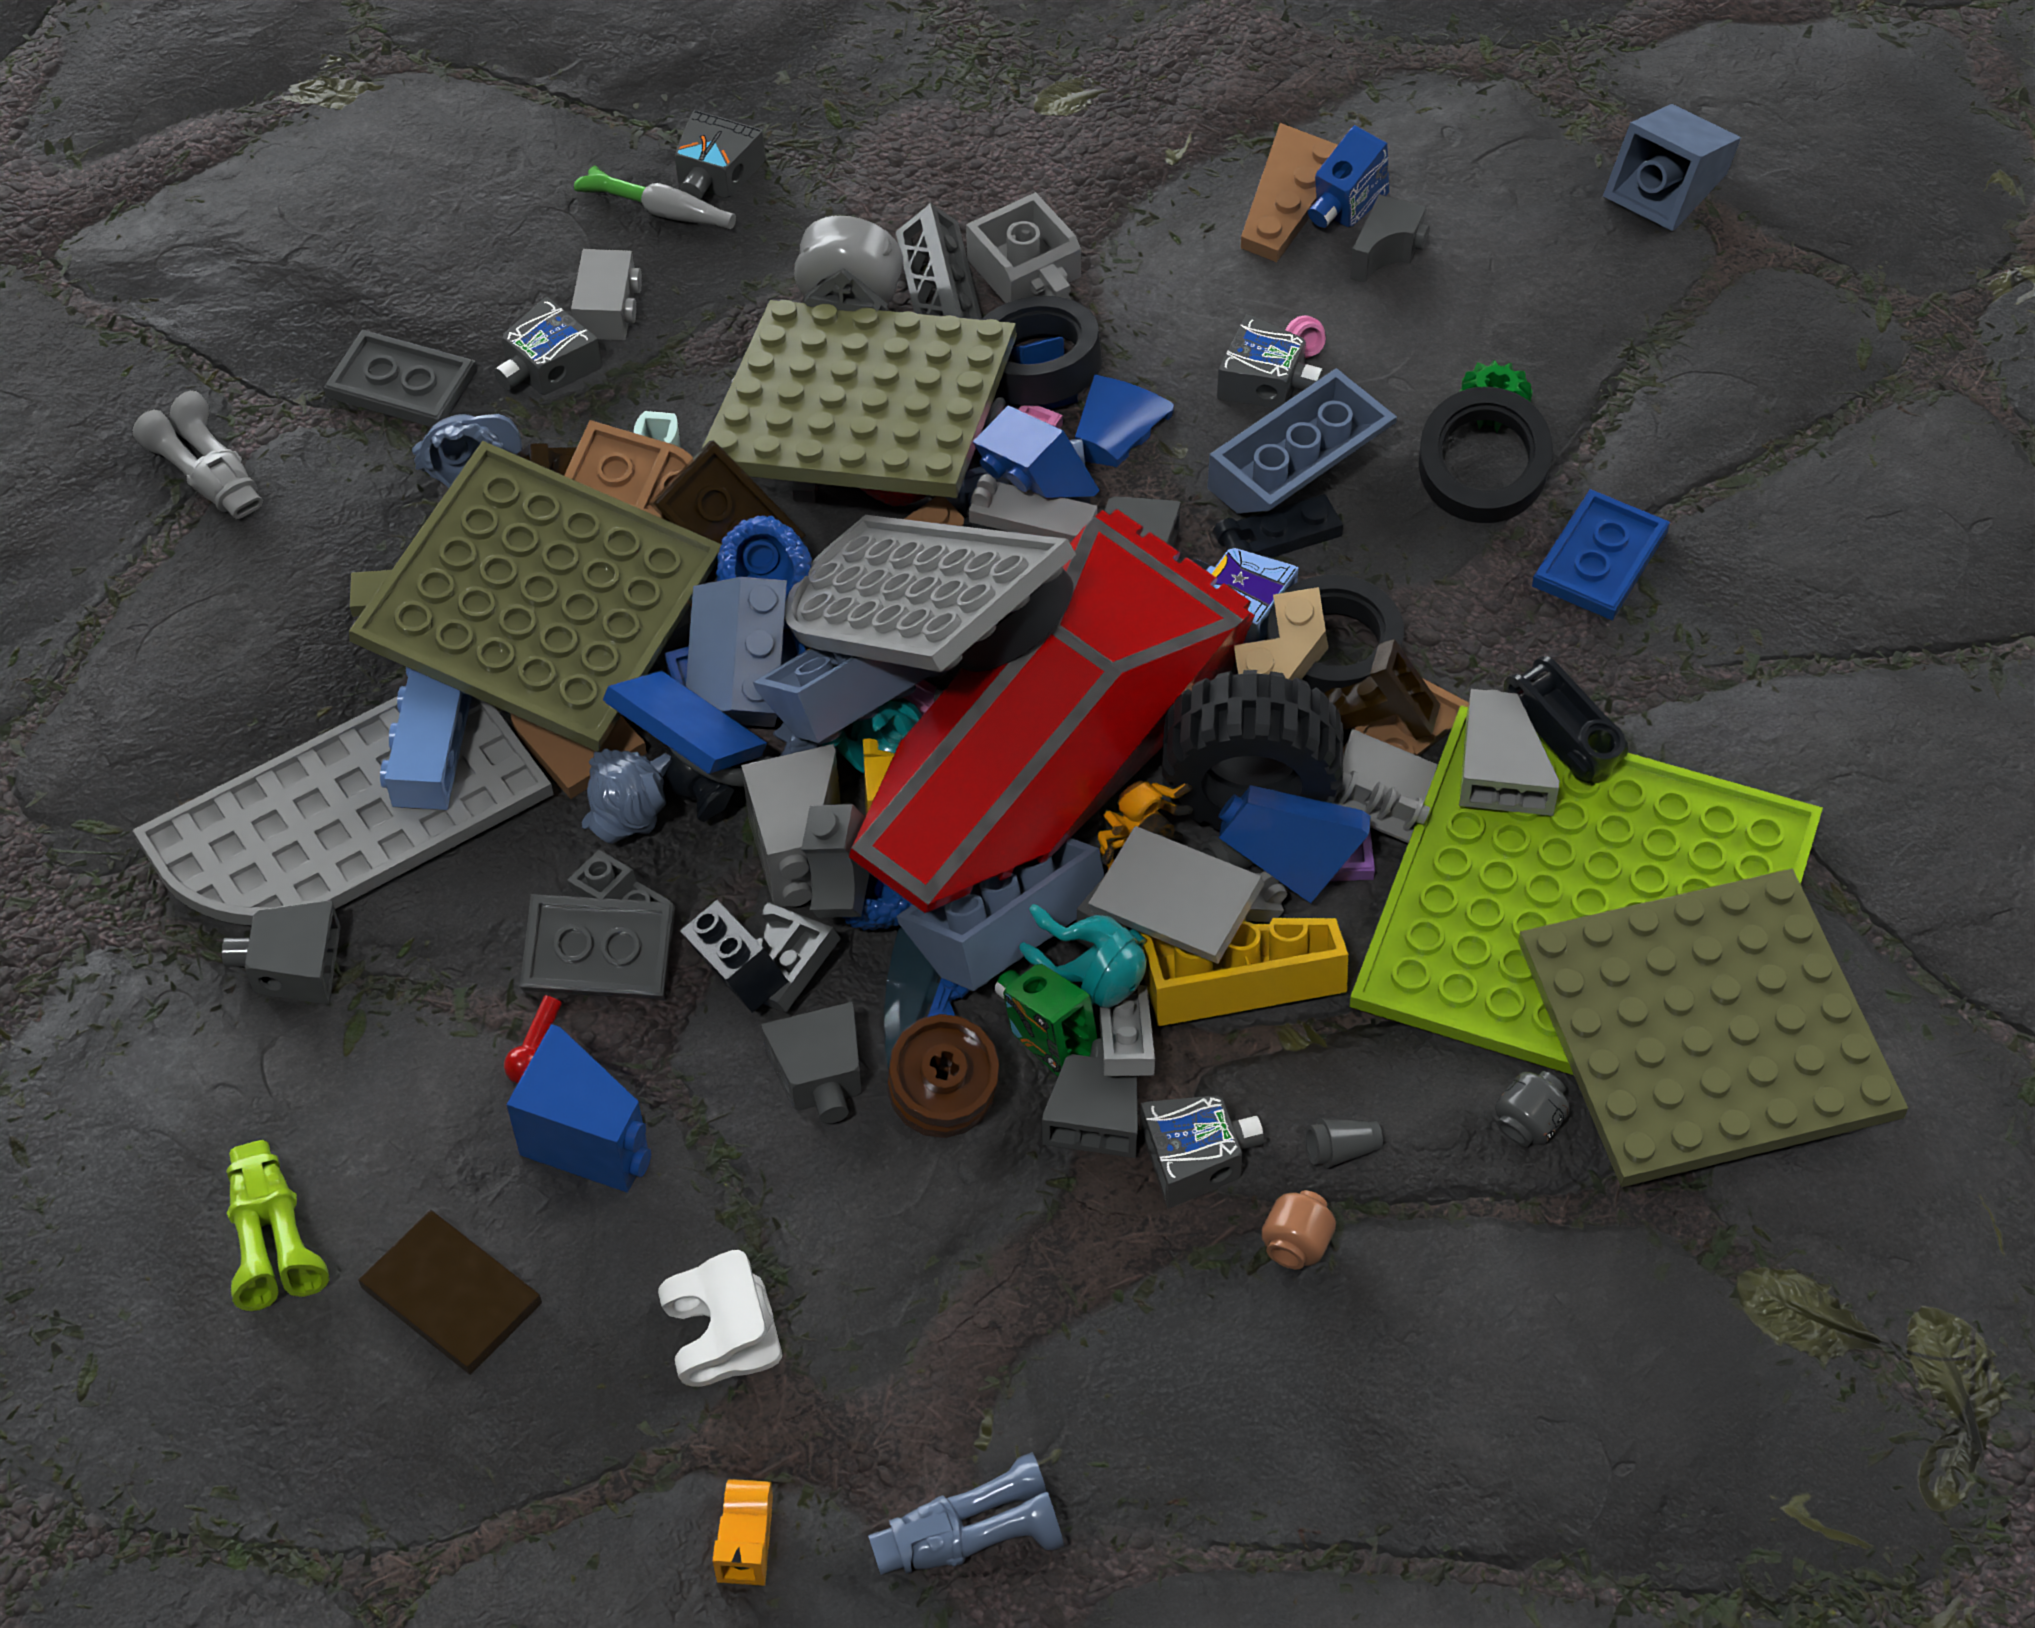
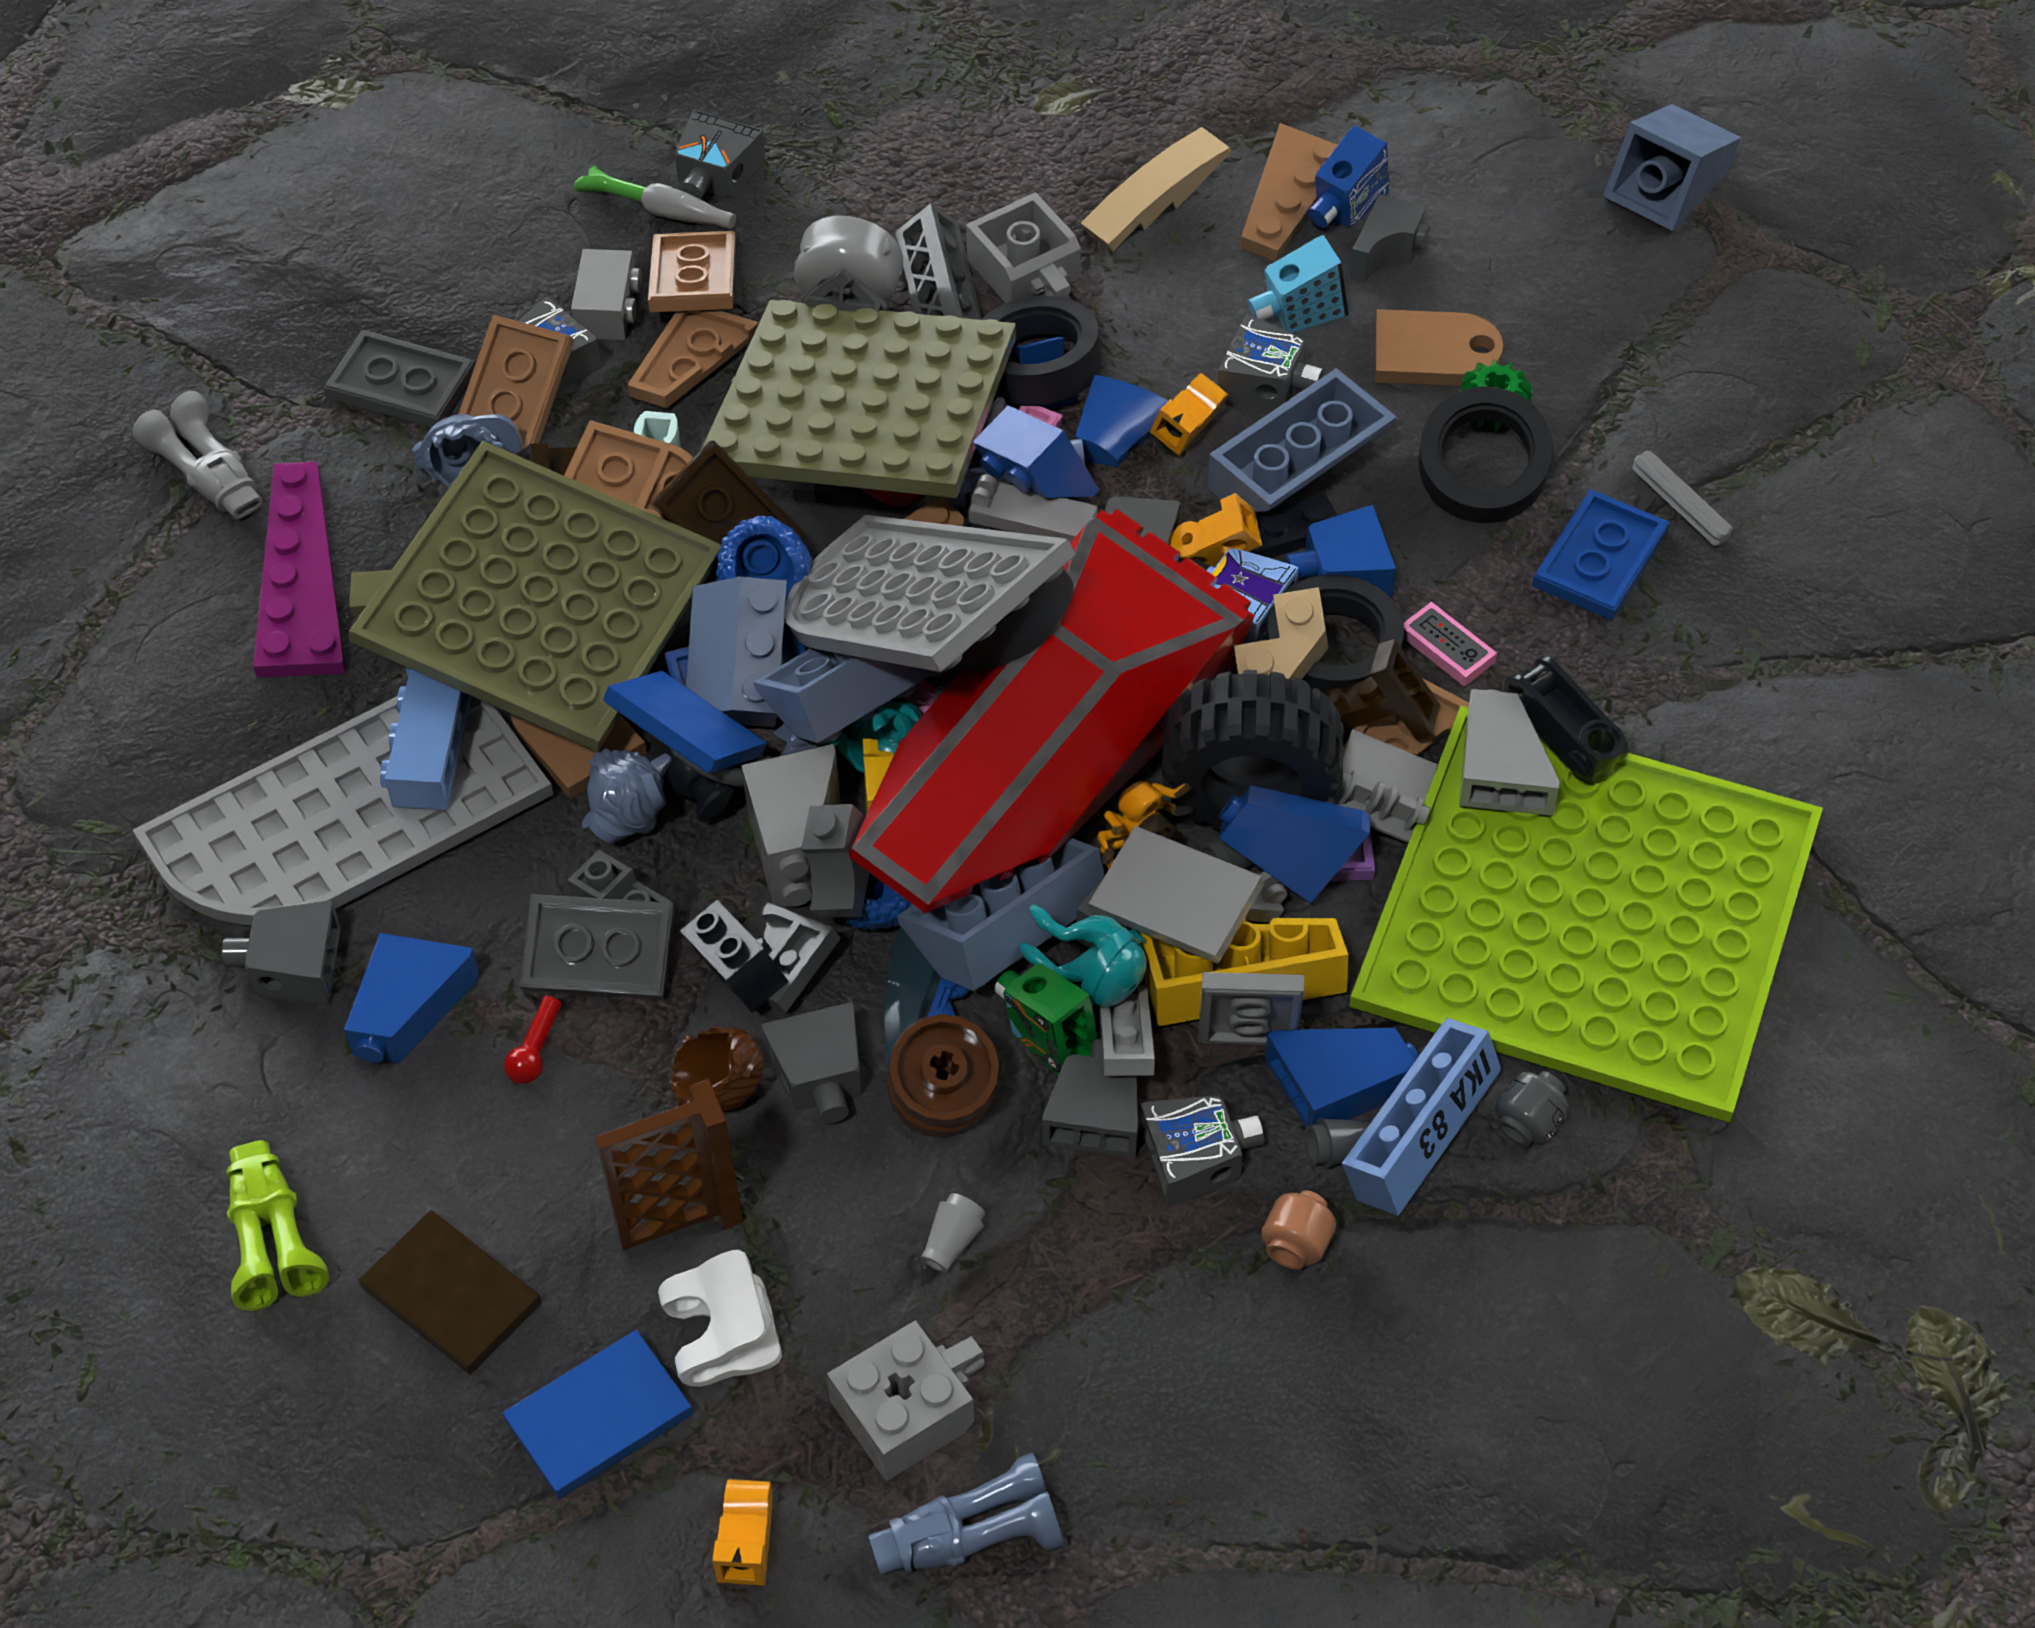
(298, 597): none -> magenta wing
(406, 994): none -> blue slope
(518, 375): none -> medium nougat tile
(578, 1115): blue slope -> none
(597, 1414): none -> blue tile
(689, 352): none -> medium nougat wing
(692, 271): none -> medium nougat tile
(706, 1160): none -> reddish brown fence
(723, 1056): none -> reddish brown hair
(906, 1396): none -> light grey hinge
(953, 1229): none -> light grey cone
(1155, 186): none -> tan slope
(1189, 413): none -> light orange leg
(1216, 534): none -> light orange leg
(1248, 1006): none -> light grey tile
(1303, 288): none -> medium azure torso
(1311, 331): bright pink plate -> none
(1338, 1069): none -> blue slope
(1349, 547): none -> blue torso
(1422, 1116): none -> medium blue brick
(1431, 346): none -> medium nougat tile
(1448, 644): none -> tile
(1682, 498): none -> light grey axle
(1710, 1027): olive plate -> none

